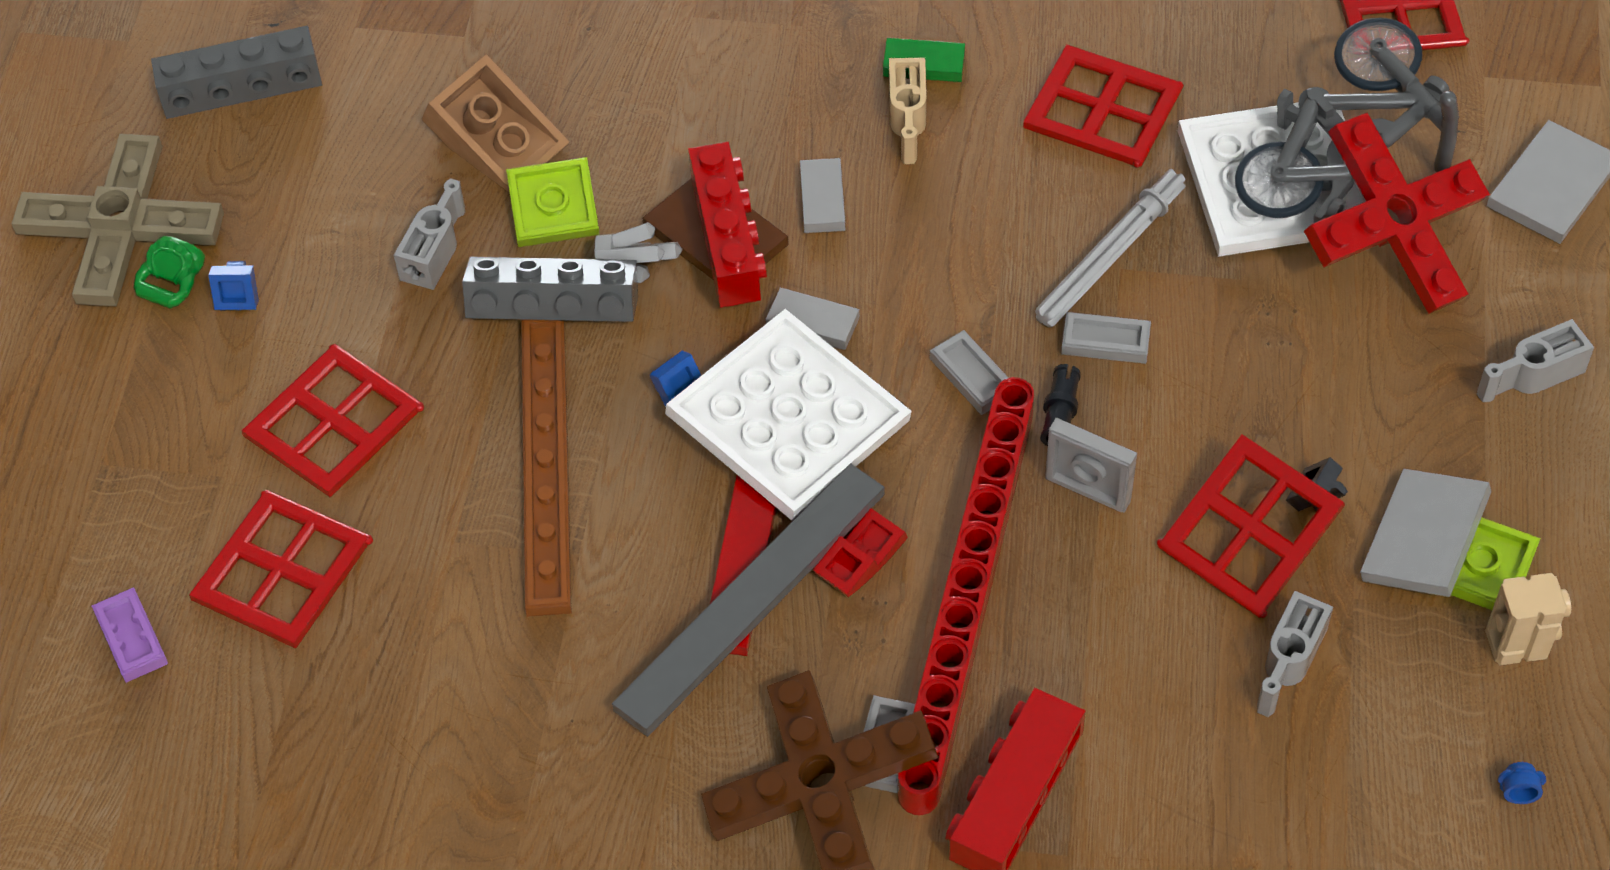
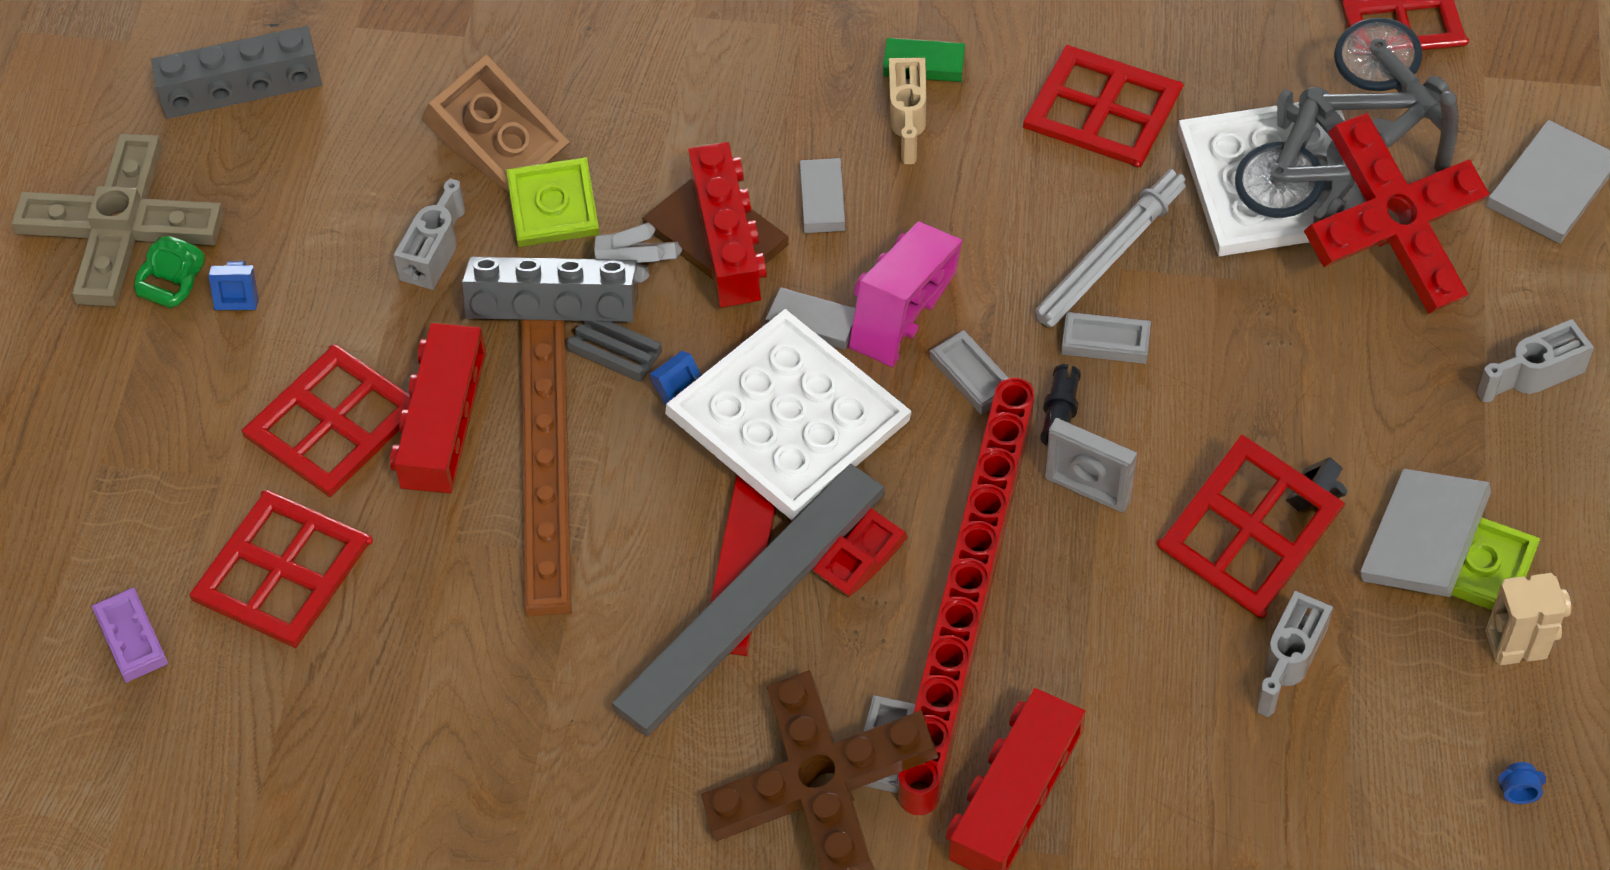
(439, 408): none -> red brick
(619, 342): none -> dark grey tile
(899, 288): none -> dark pink wedge

